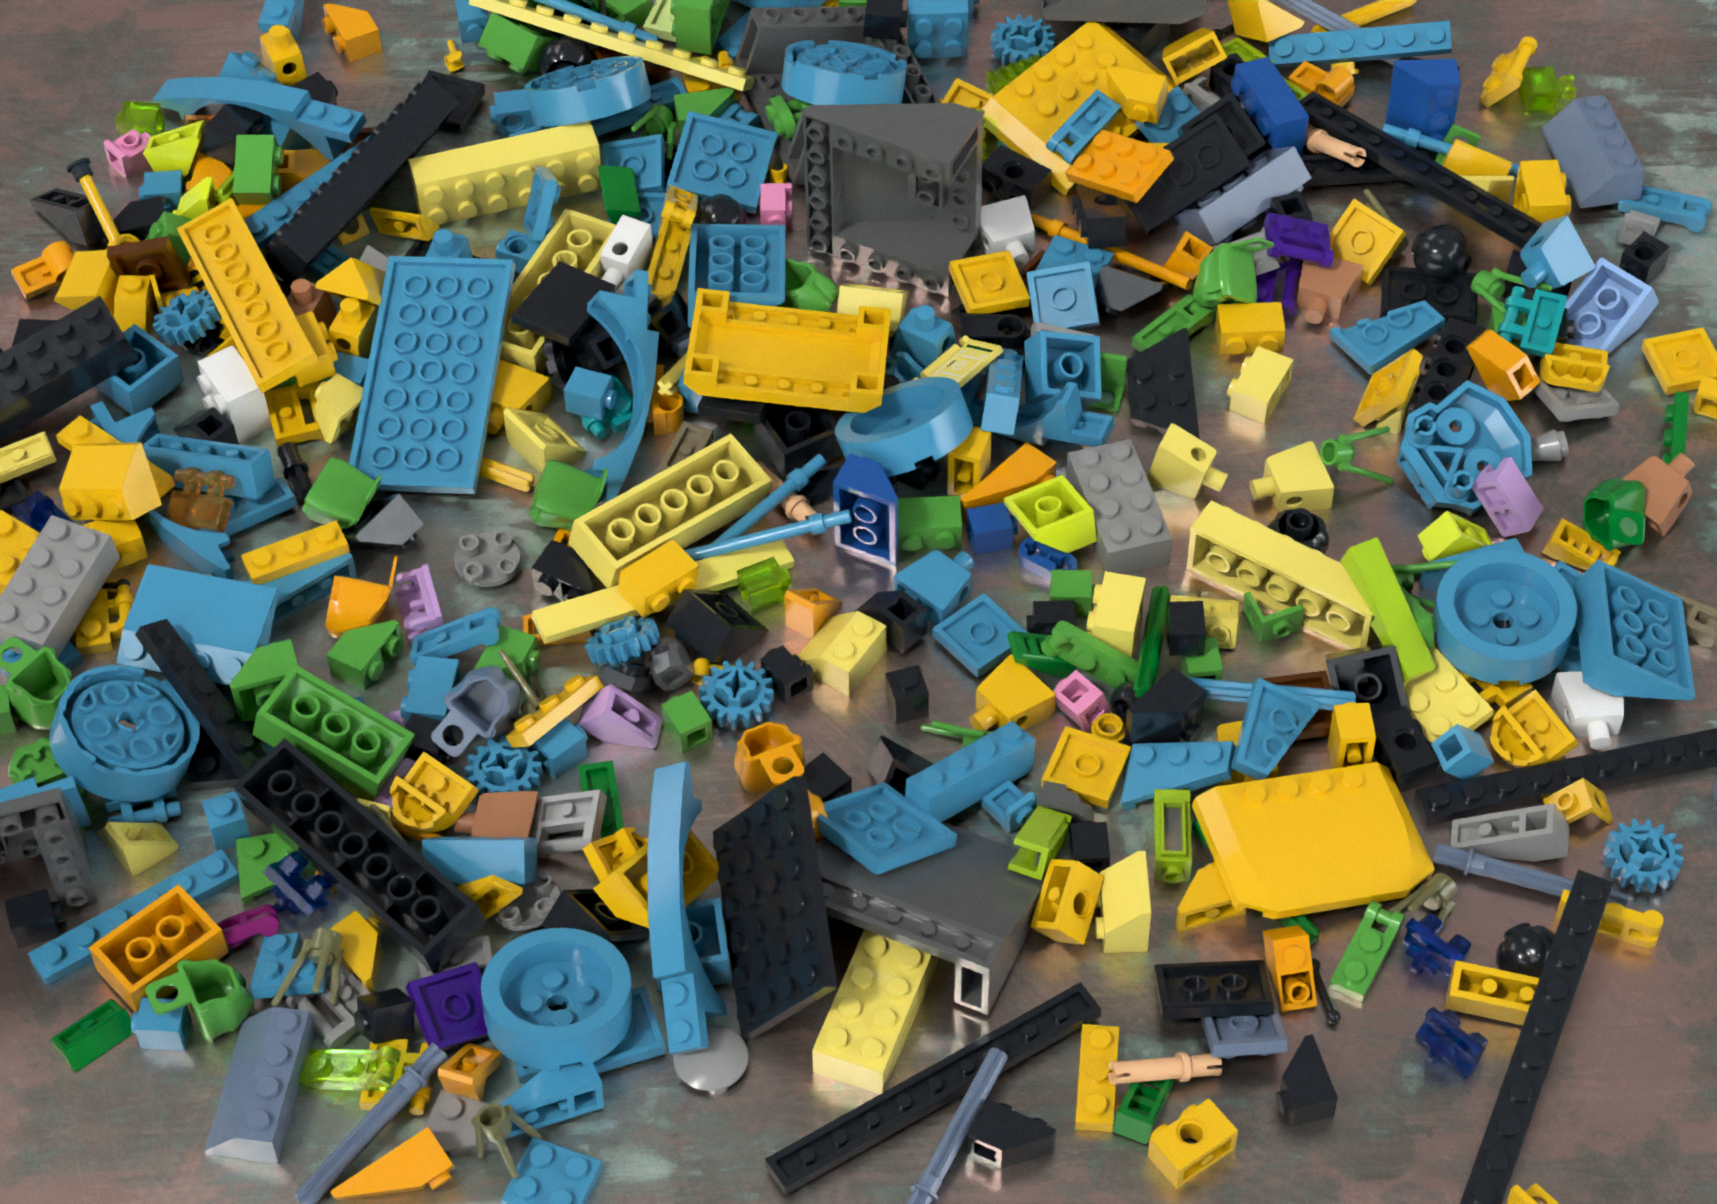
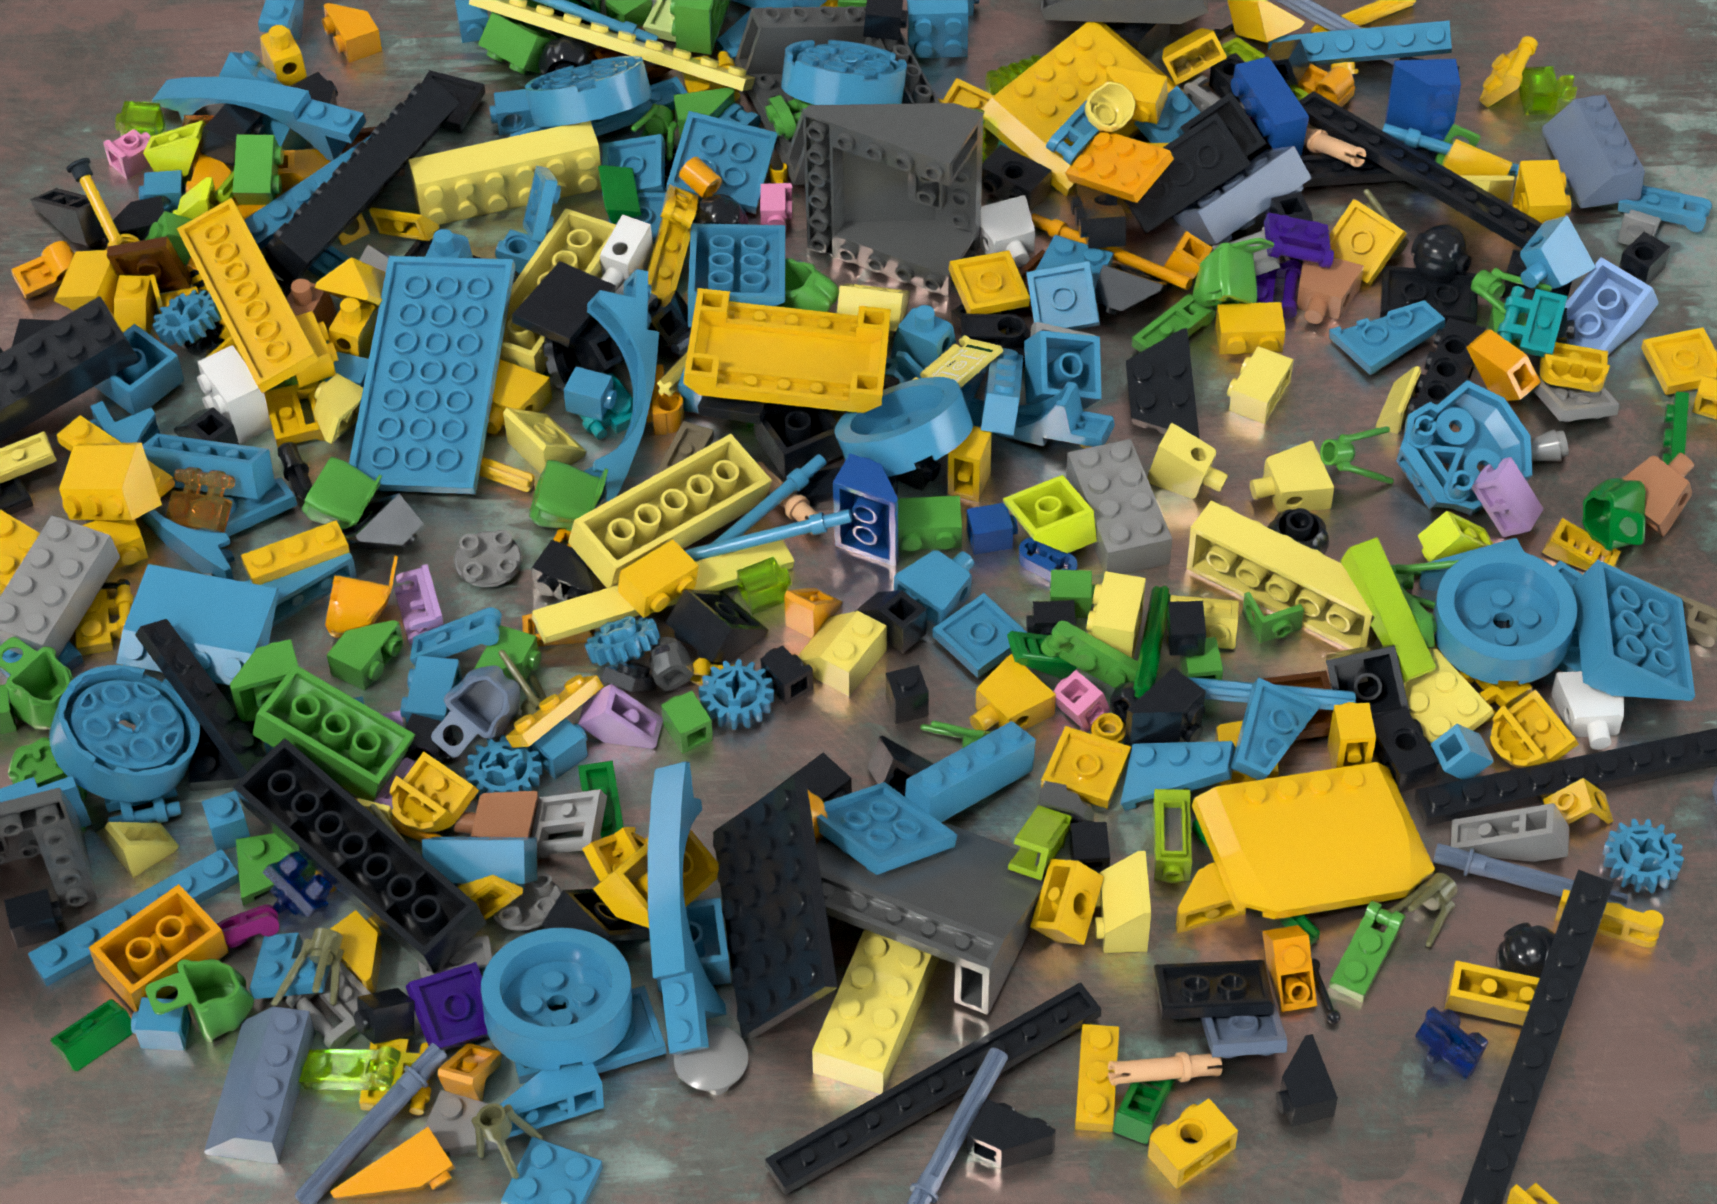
(37, 511): clear blue hips -> none
(453, 60): yellow hand -> none
(700, 177): none -> light orange piece
(768, 757): light orange piece -> none
(1010, 805): dark azure bracket -> none
(1018, 472): light orange slope -> none
(1021, 39): dark azure gear -> none
(1110, 107): none -> light yellow hair
(1112, 381): bright green bracket -> none
(1289, 60): none -> brick
(1388, 388): yellow plate -> none
(1431, 951): clear blue hips -> none

